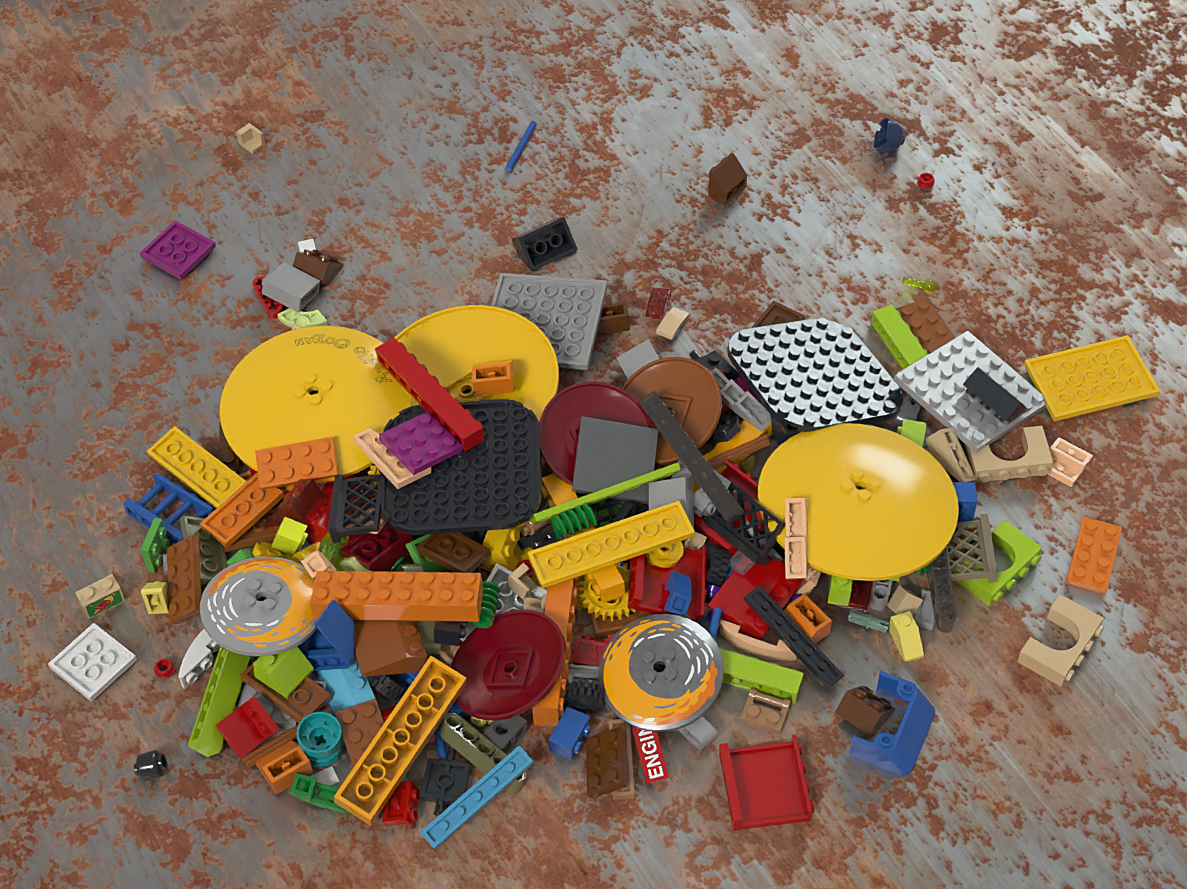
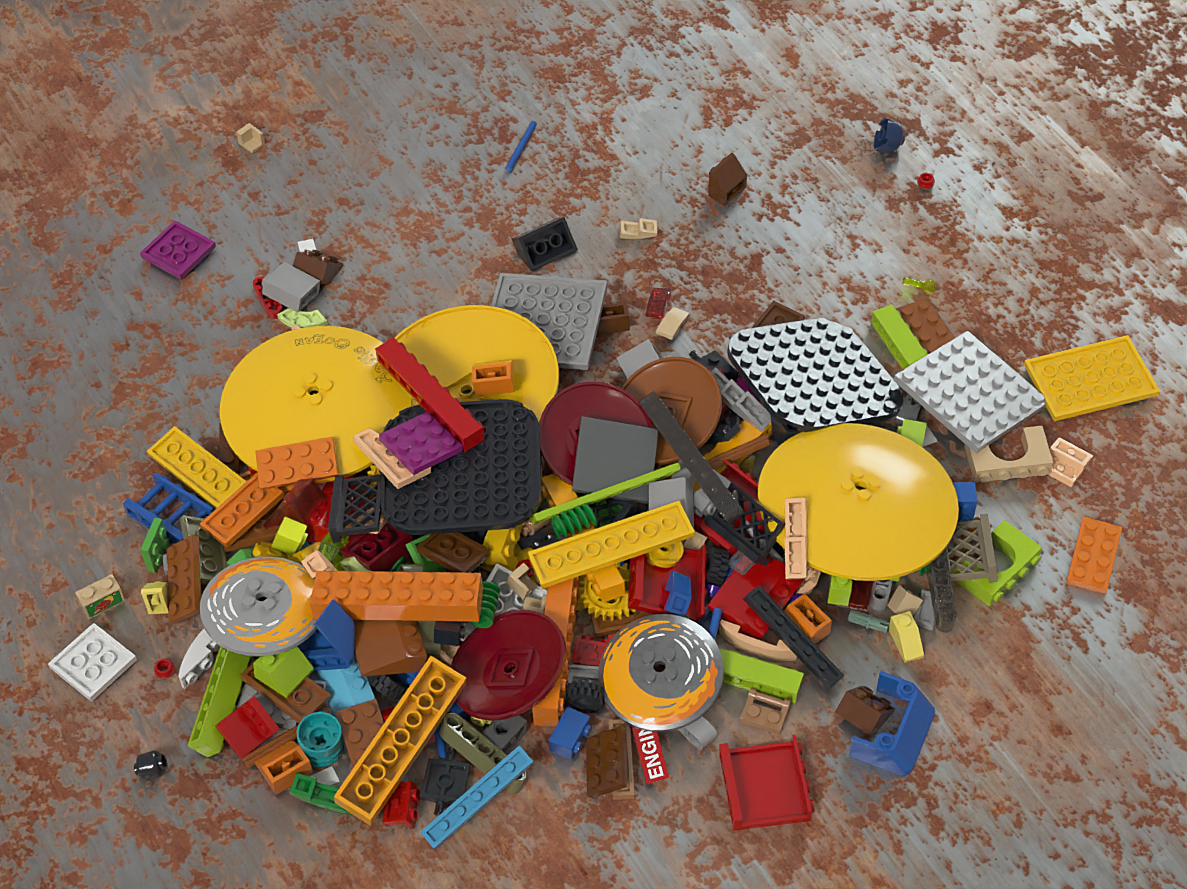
(643, 229): none -> tan slope
(949, 453): tan slope -> none
(994, 396): black slope -> none
(1059, 664): tan arch -> none

